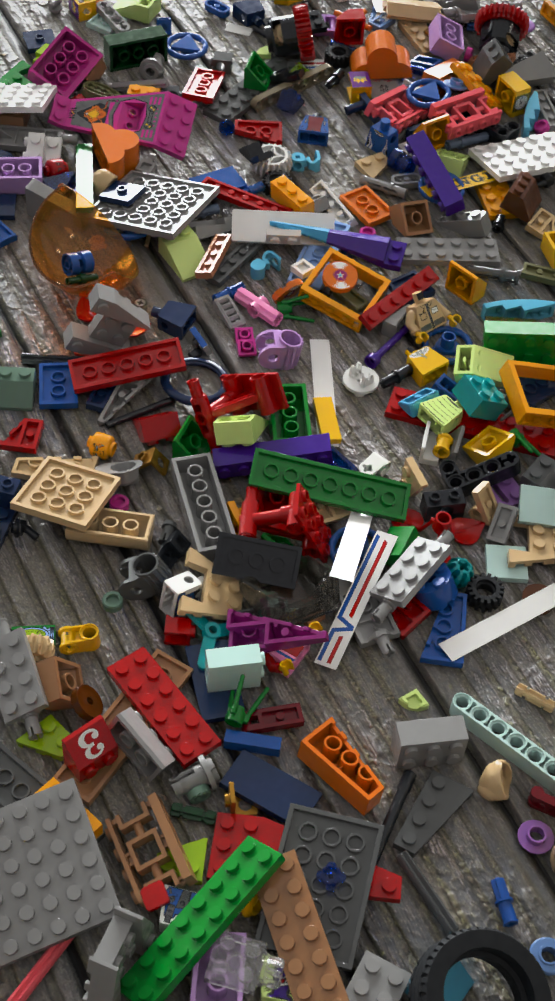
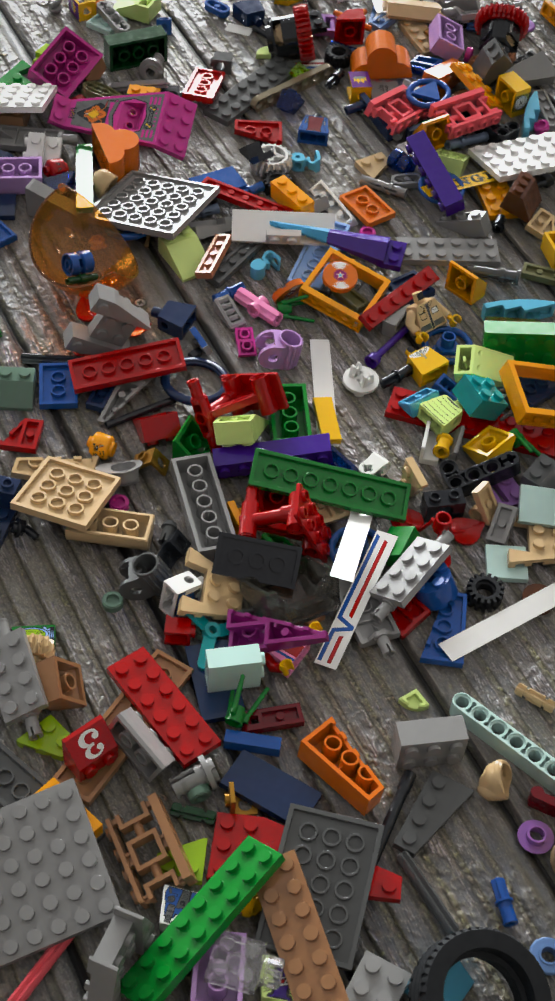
(36, 39): dark blue plate -> none
(78, 638): yellow piece -> none
(86, 702): reddish brown piece -> none
(122, 193): plate -> none
(148, 165): light grey plate -> none
(155, 896): red piece -> none
(186, 46): blue piece -> none
(226, 127): clear blue plate -> none
(257, 73): green slope -> none
(284, 75): black slope -> none
(302, 268): white plate -> none
(331, 869): clear blue plate -> none
(382, 137): blue torso -> none
(412, 218): medium nougat slope -> none
(455, 84): medium blue piece -> none
(461, 571): teal piece -> none

